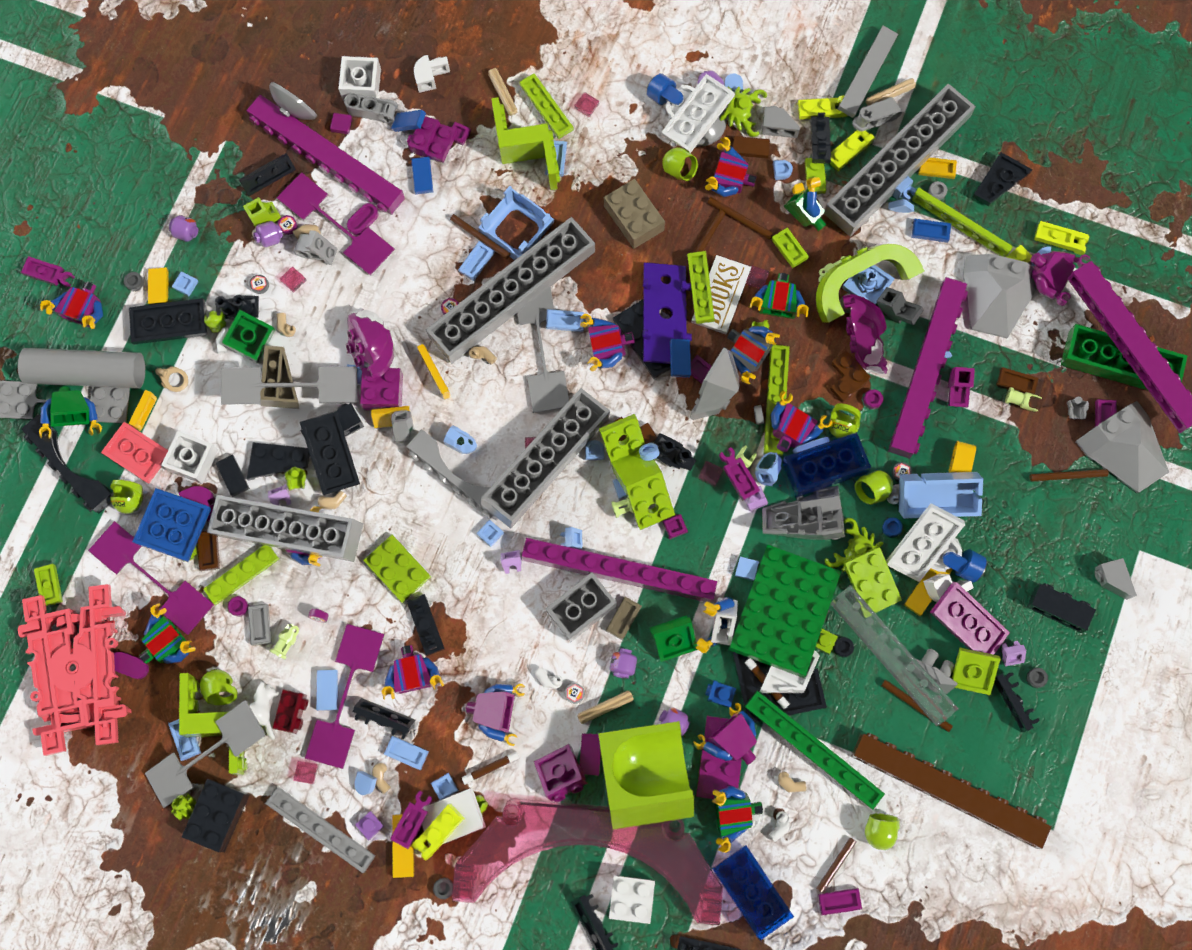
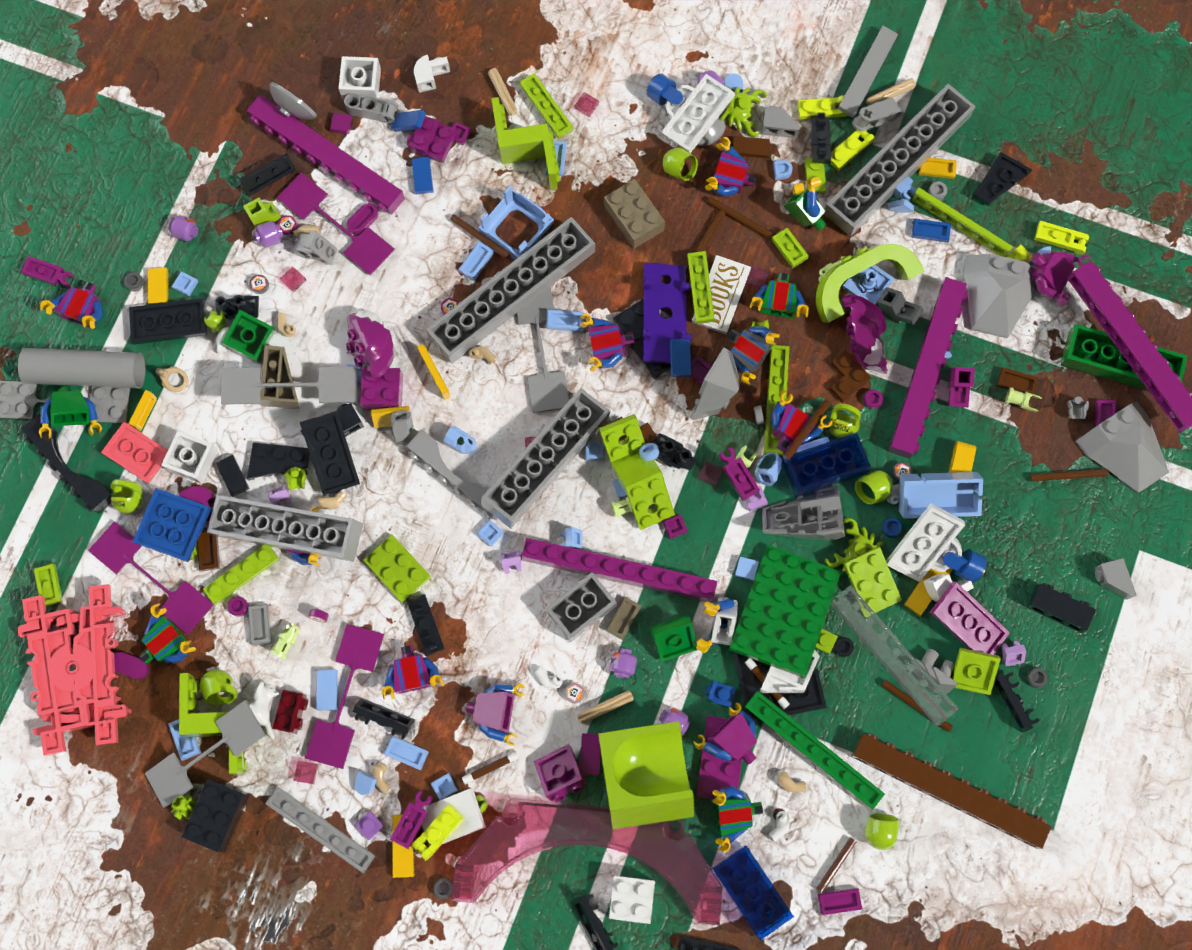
(806, 430): none -> reddish brown bar

